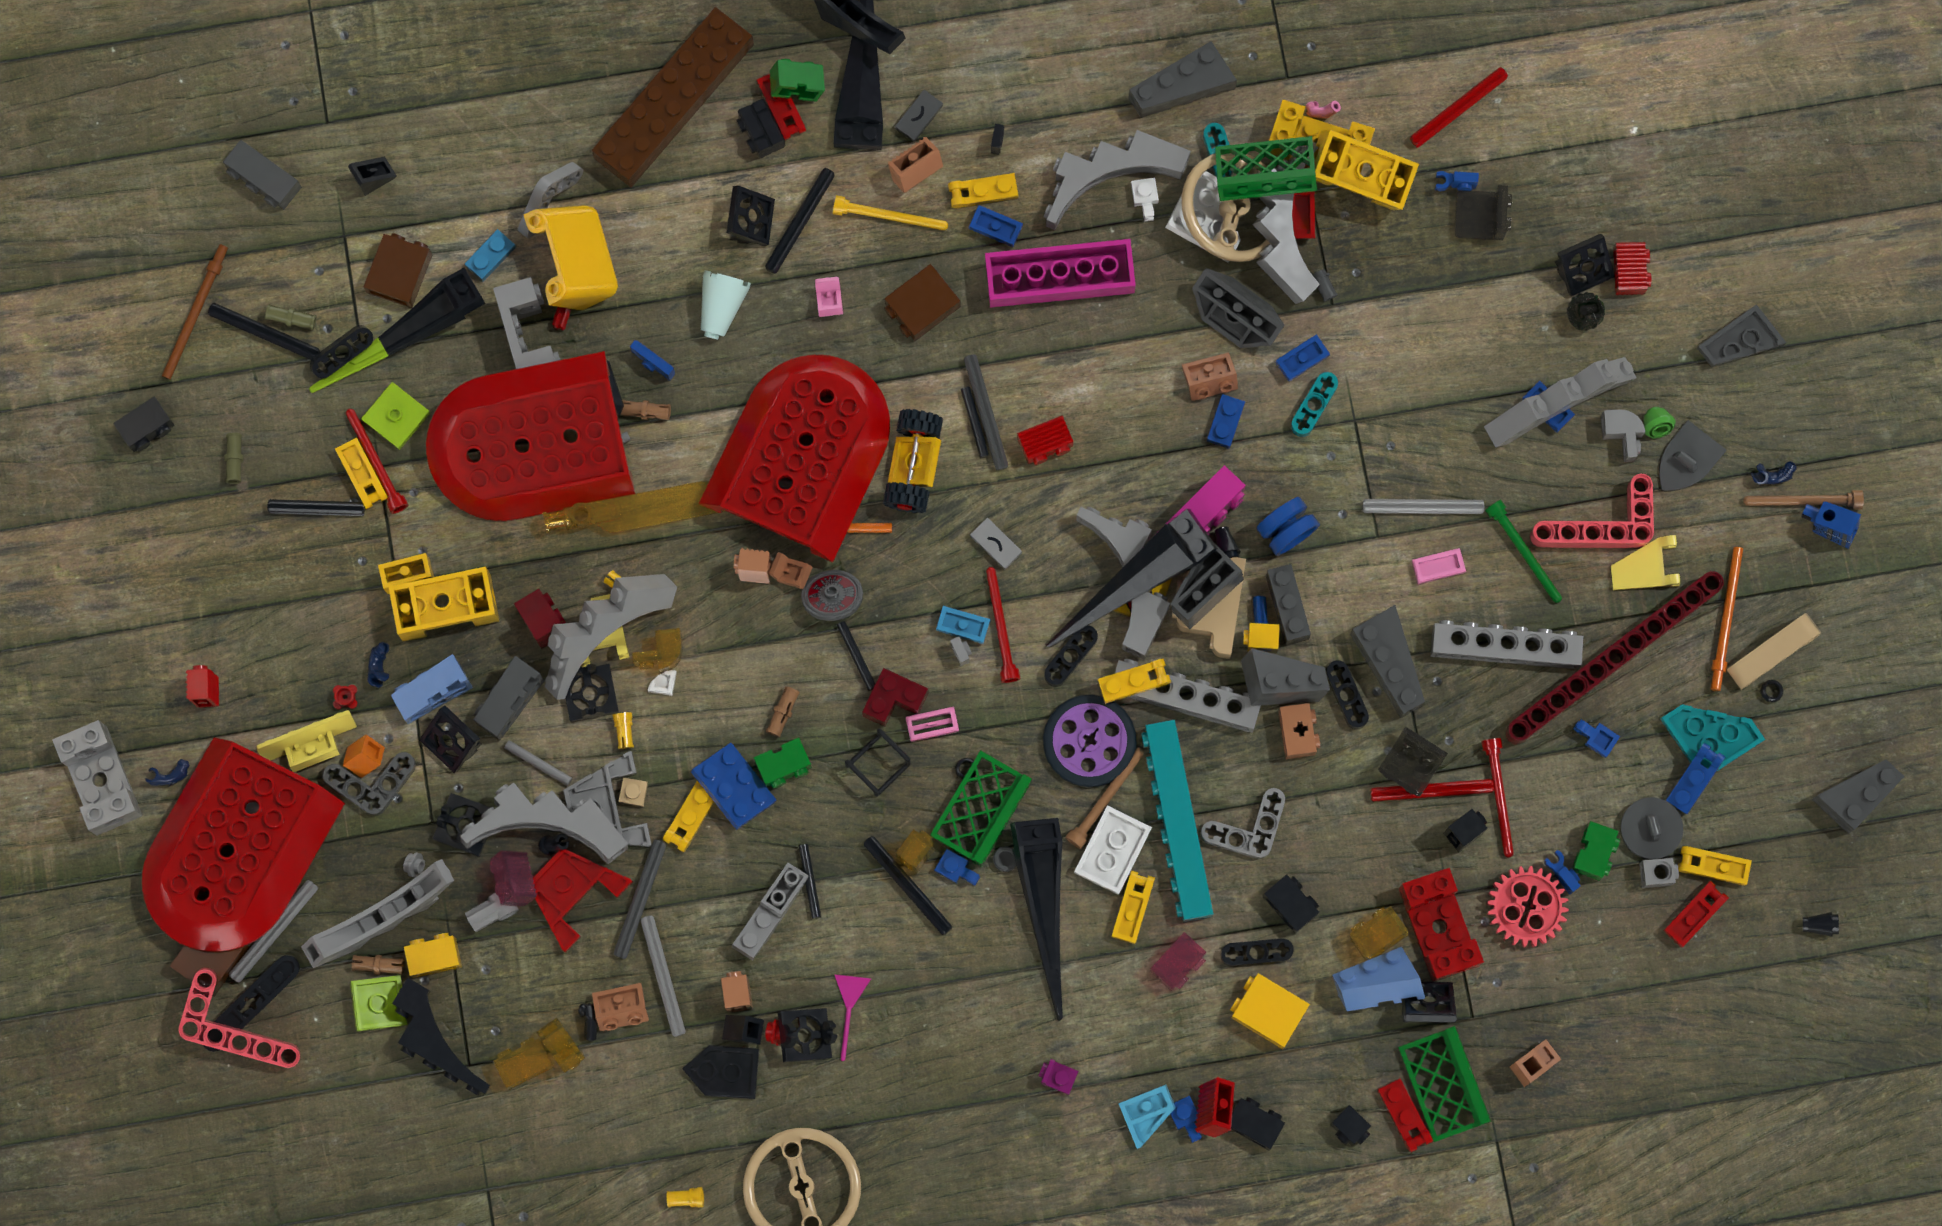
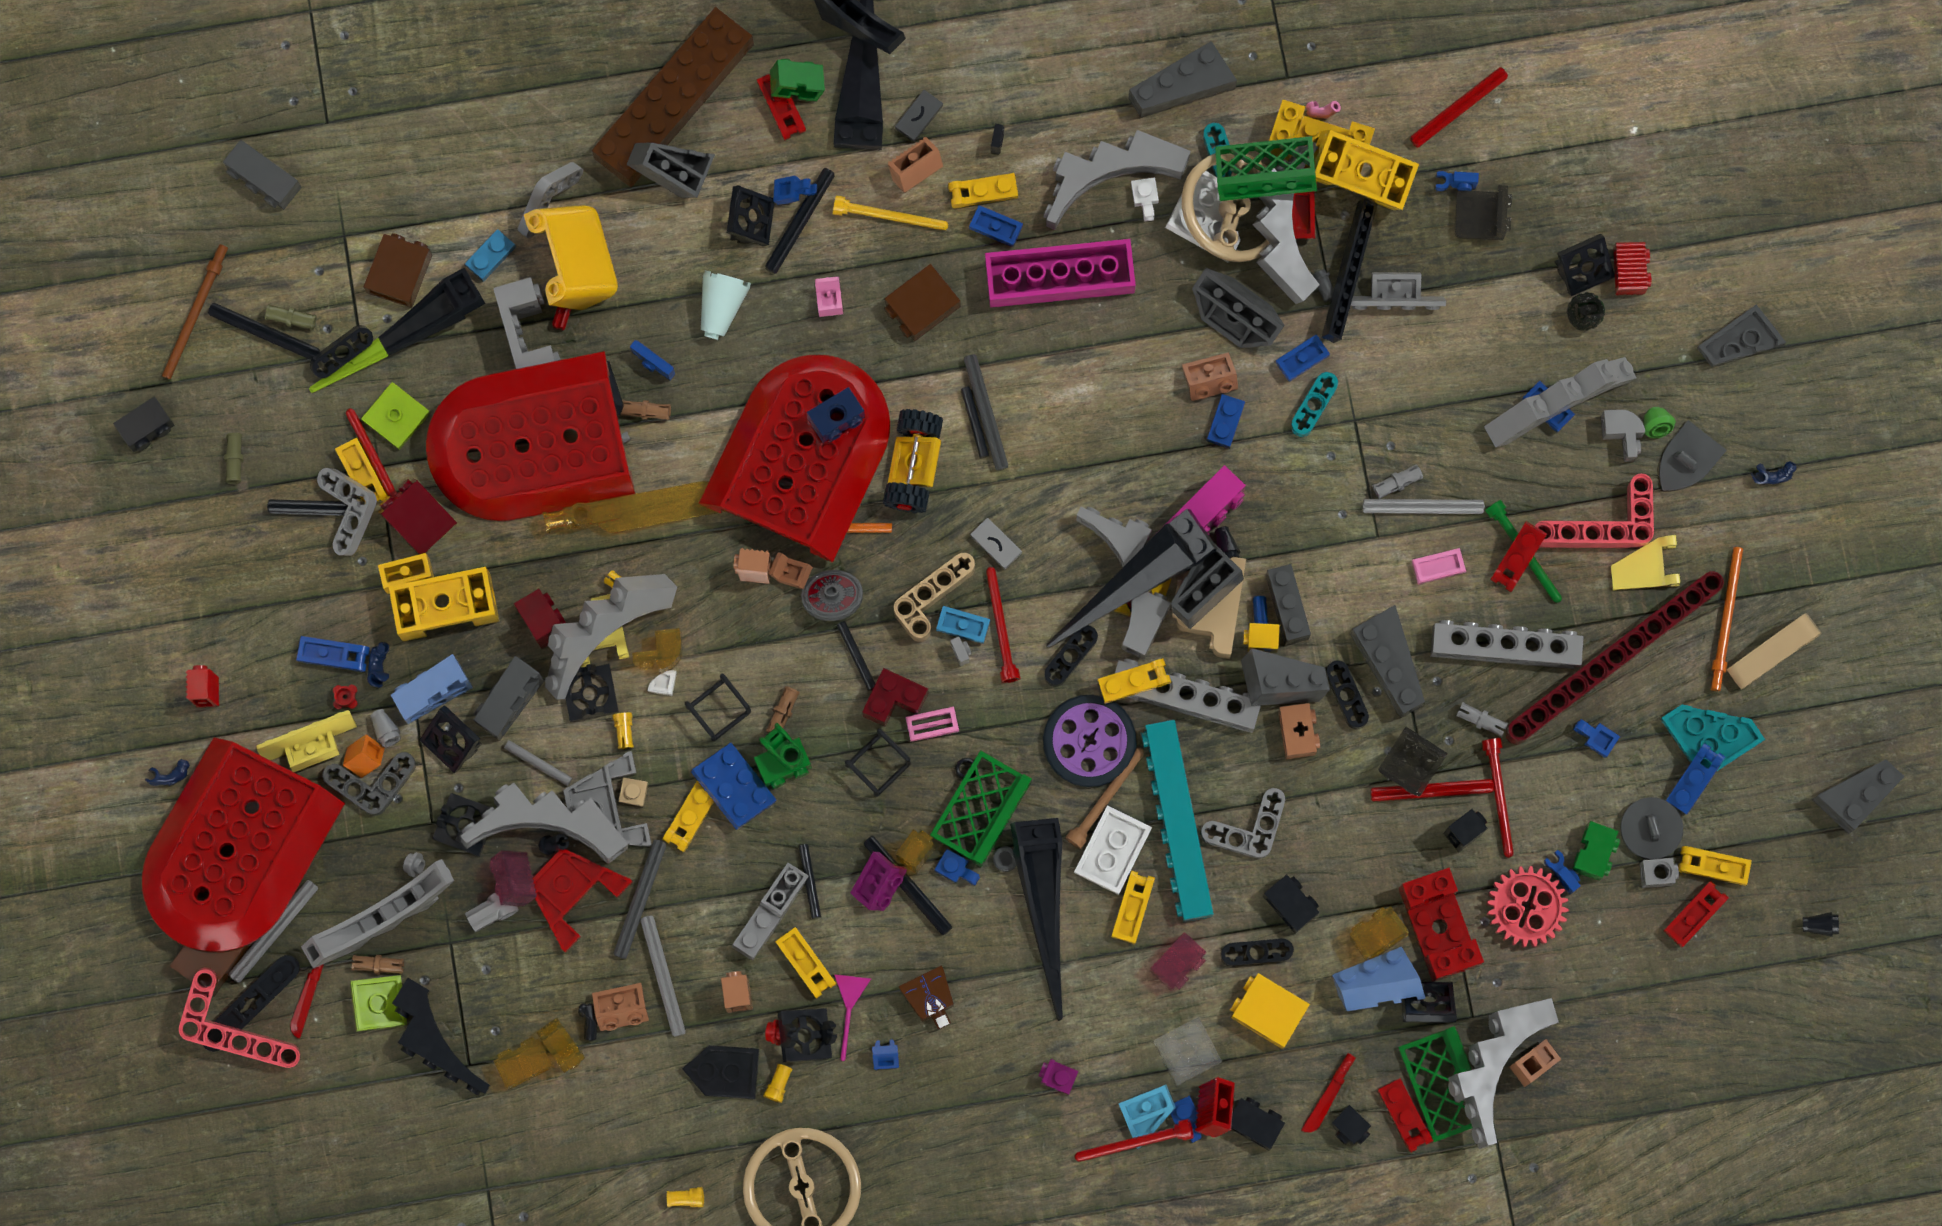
(90, 753): light grey plate -> none
(303, 1006): none -> red piece
(332, 653): none -> blue plate
(355, 508): none -> light grey beam
(372, 174): black slope -> none
(385, 729): none -> light grey cone
(416, 516): none -> dark red brick
(432, 956): yellow brick -> none
(671, 167): none -> dark grey wedge
(690, 706): none -> black piece
(743, 1029): black brick -> none
(761, 129): black brick -> none
(776, 1089): none -> yellow pin
(780, 744): none -> green piece
(788, 189): none -> blue plate
(805, 961): none -> yellow plate
(842, 403): none -> dark blue brick
(878, 882): none -> magenta bracket
(885, 1056): none -> blue tile
(930, 996): none -> reddish brown torso
(938, 592): none -> tan beam
(1045, 440): red brick -> none
(1181, 1131): none -> red piece
(1187, 1052): none -> clear brick
(1288, 526): blue wheel -> none
(1327, 1098): none -> red piece
(1349, 270): none -> black piece
(1397, 290): none -> light grey bracket
(1397, 481): none -> light grey pin
(1482, 719): none -> light grey pin
(1489, 1057): none -> light grey arch
(1519, 555): none -> red plate
(1775, 683): black piece -> none
(1841, 524): blue torso -> none
(1854, 500): medium nougat piece -> none

